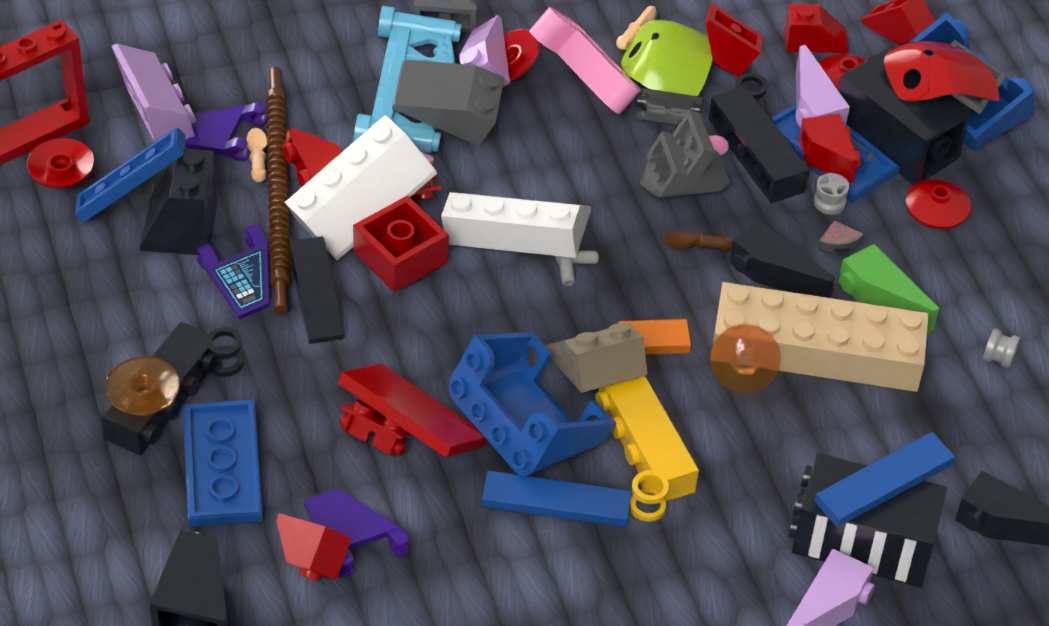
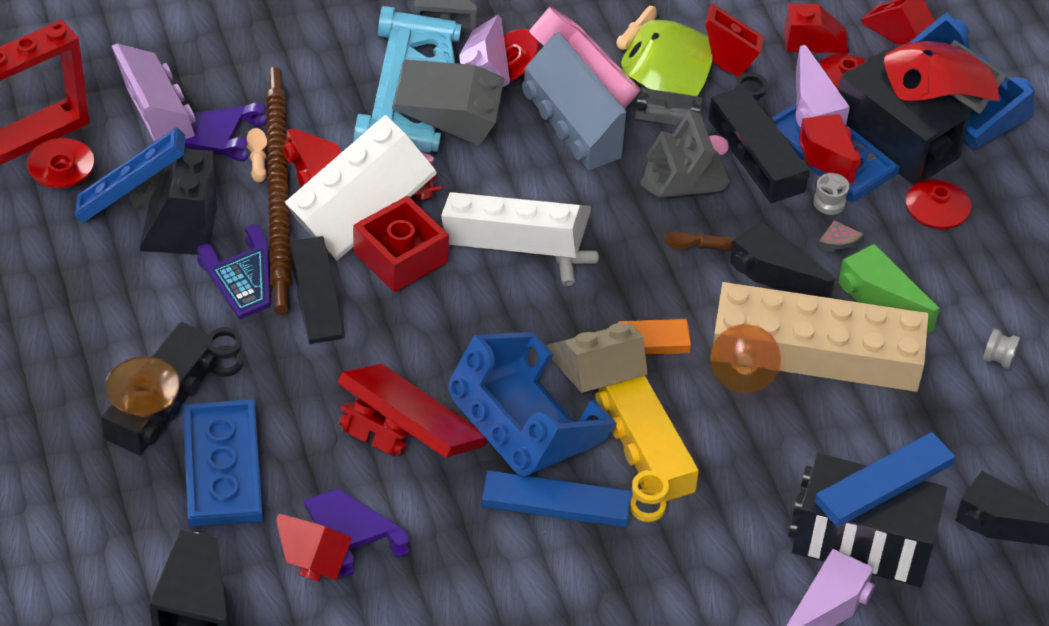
(575, 103): none -> sand blue slope

